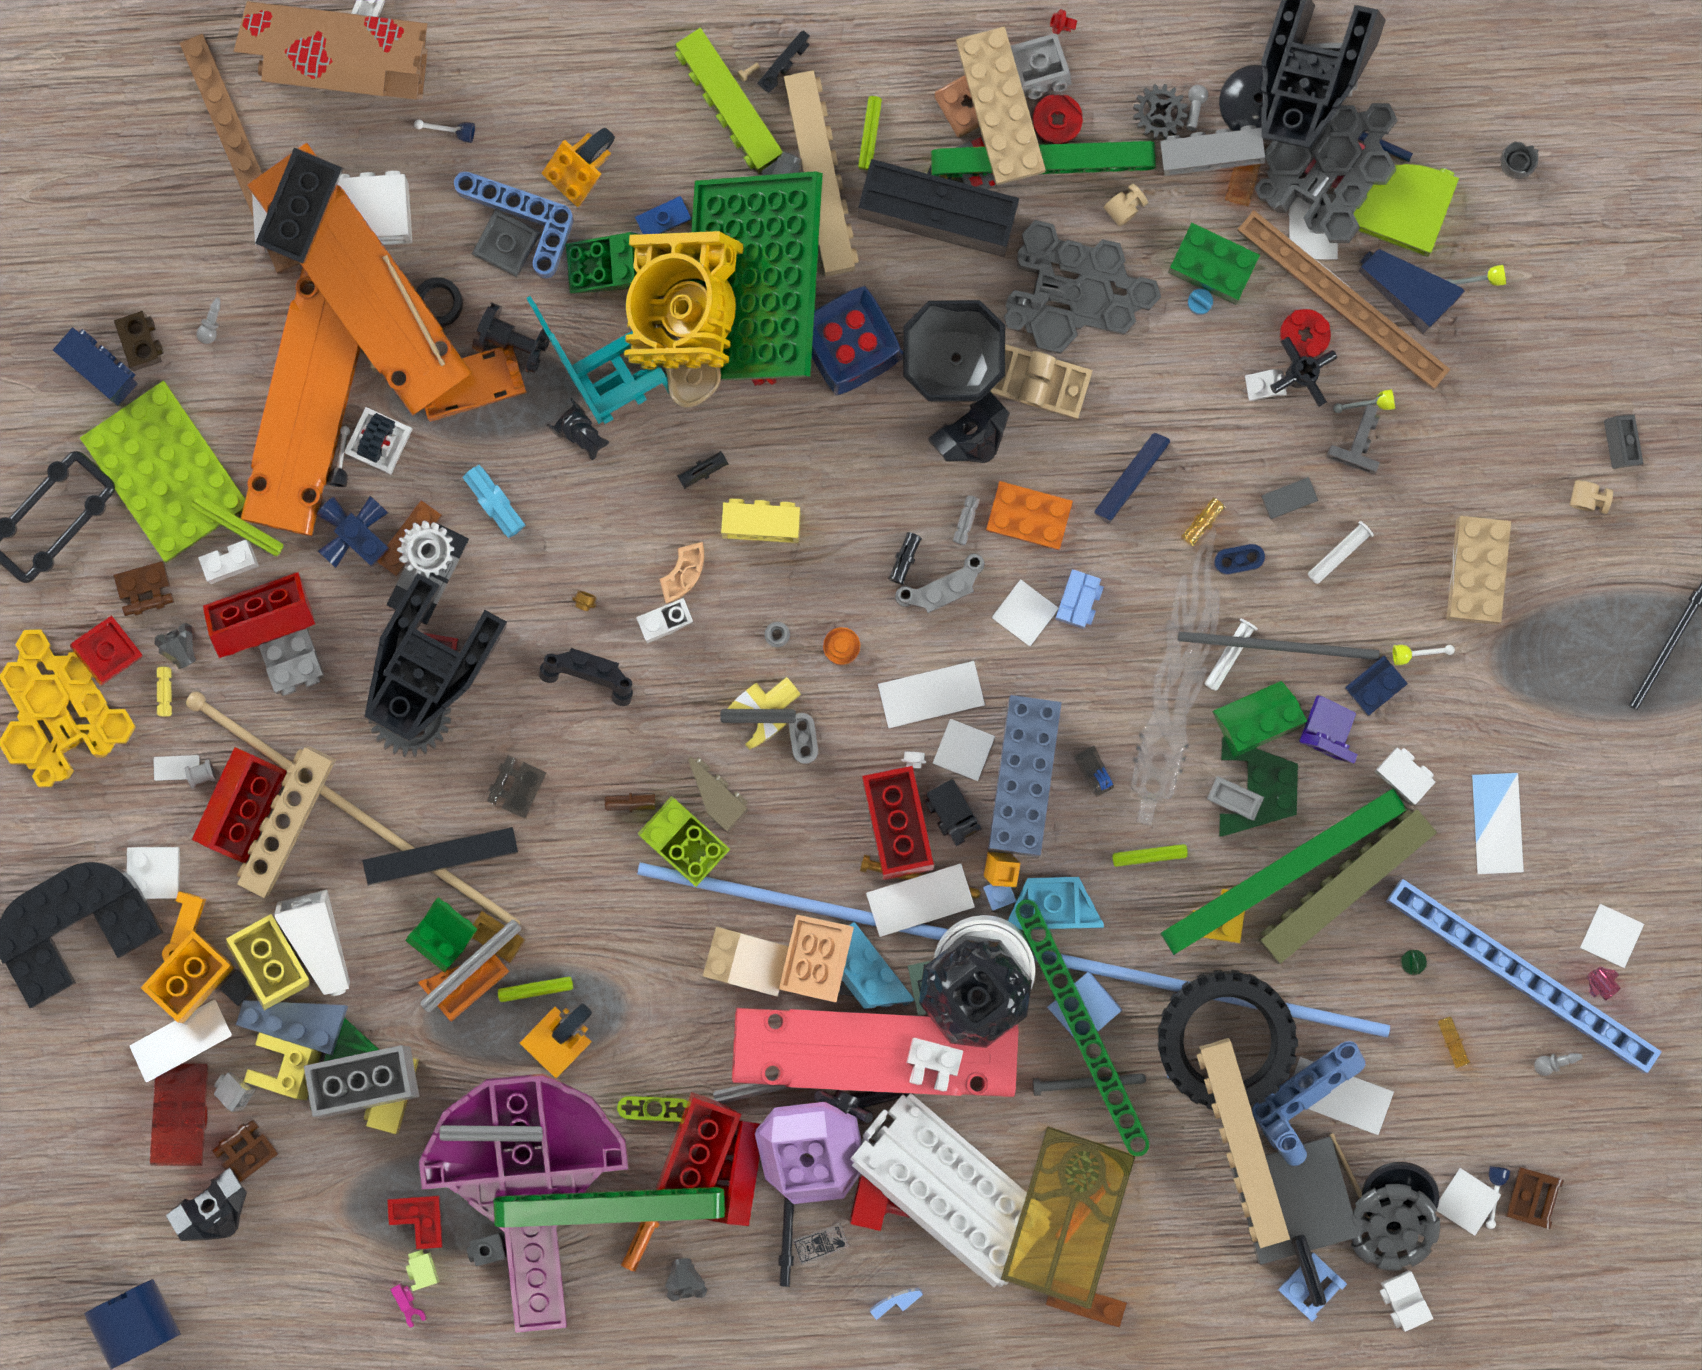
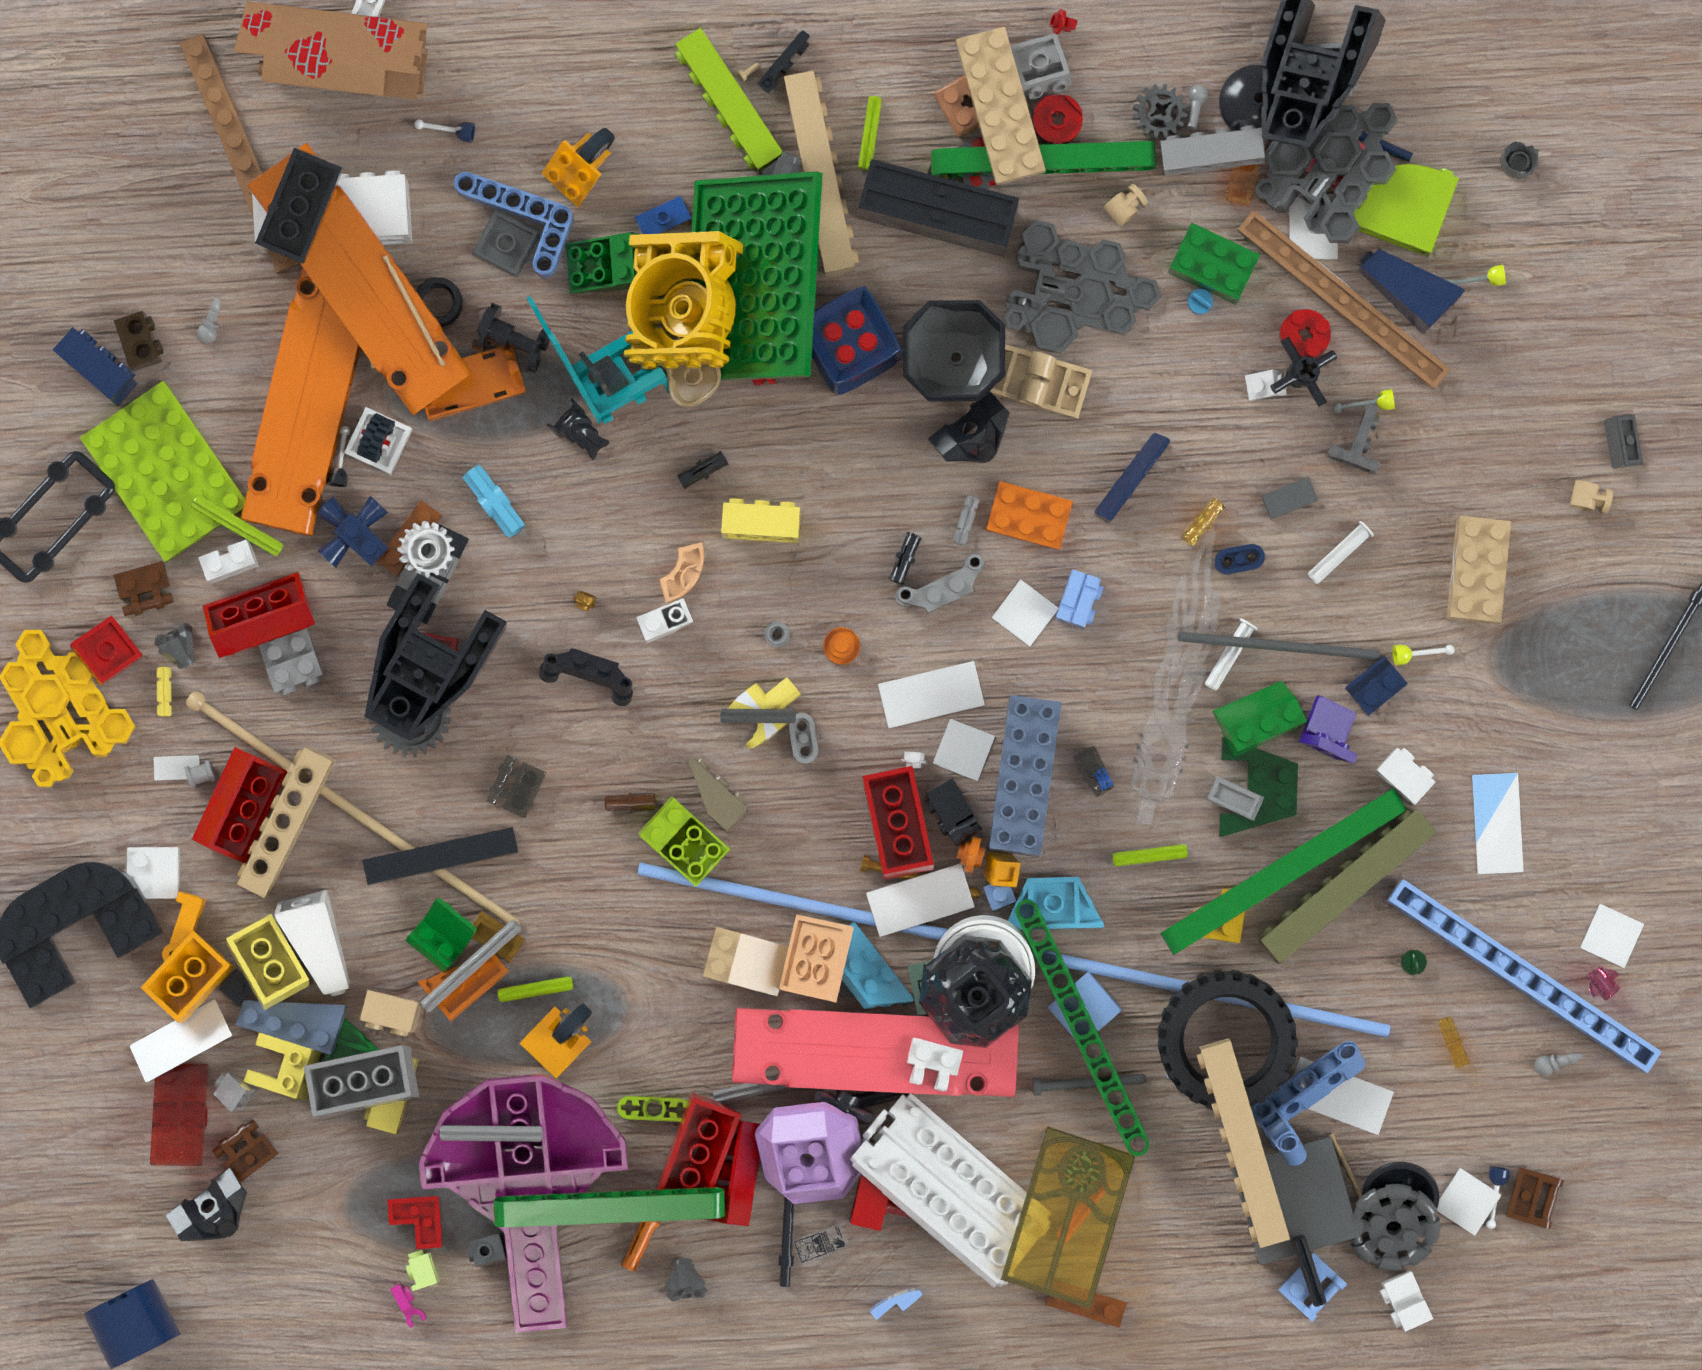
(390, 1011): none -> tan brick
(605, 374): none -> clear smoke panel
(971, 854): none -> orange plate

